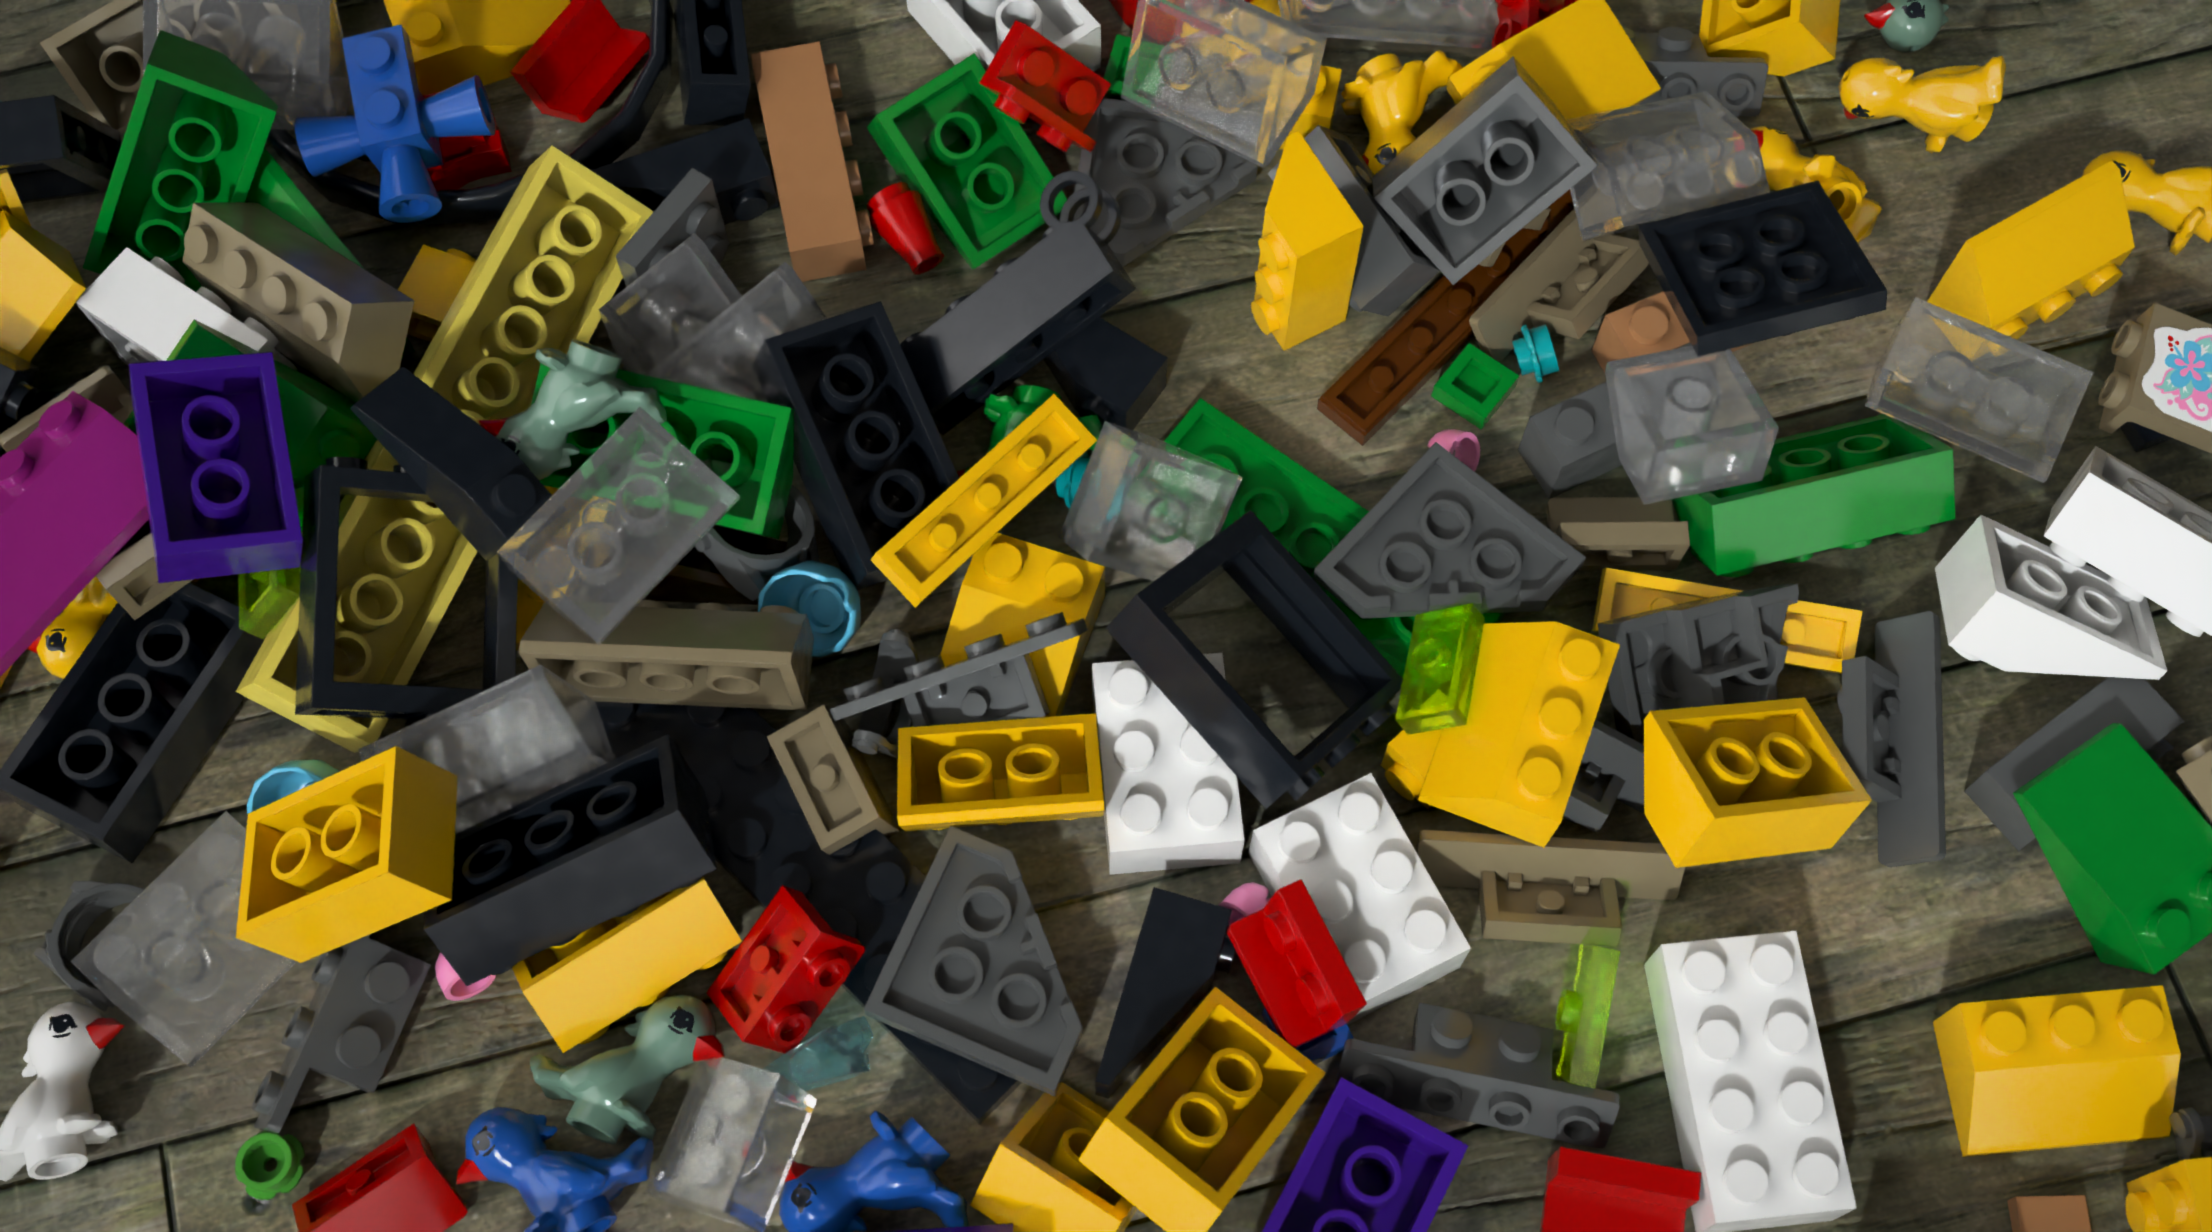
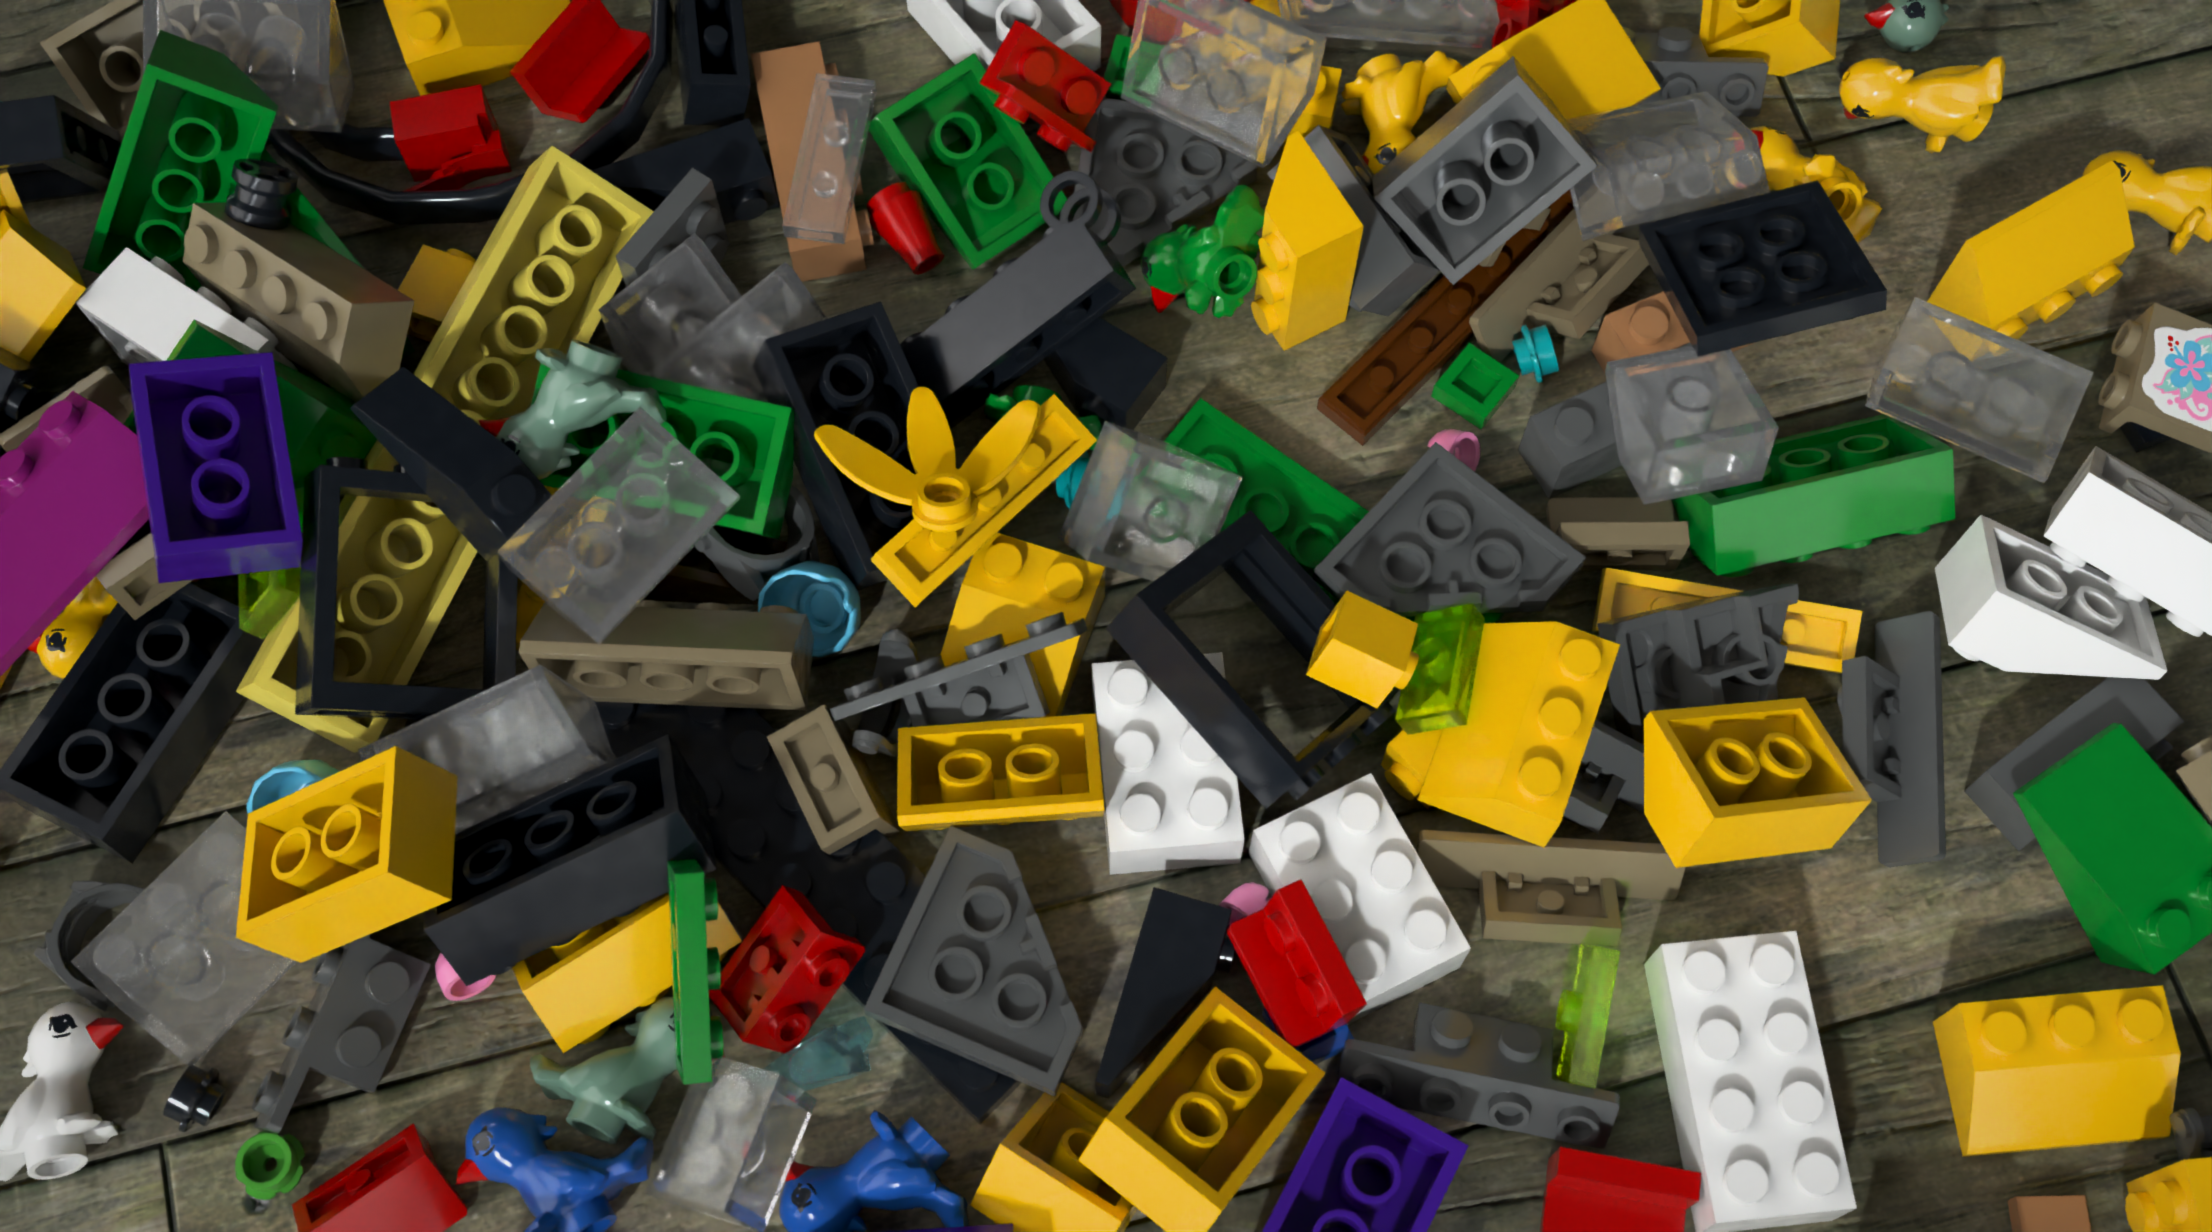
(195, 1098): none -> black plate
(261, 194): none -> black wheel
(394, 123): blue brick -> none
(693, 970): none -> green plate
(829, 159): none -> clear tile
(938, 492): none -> yellow plant
(1208, 260): none -> green animal
(1364, 650): none -> yellow brick

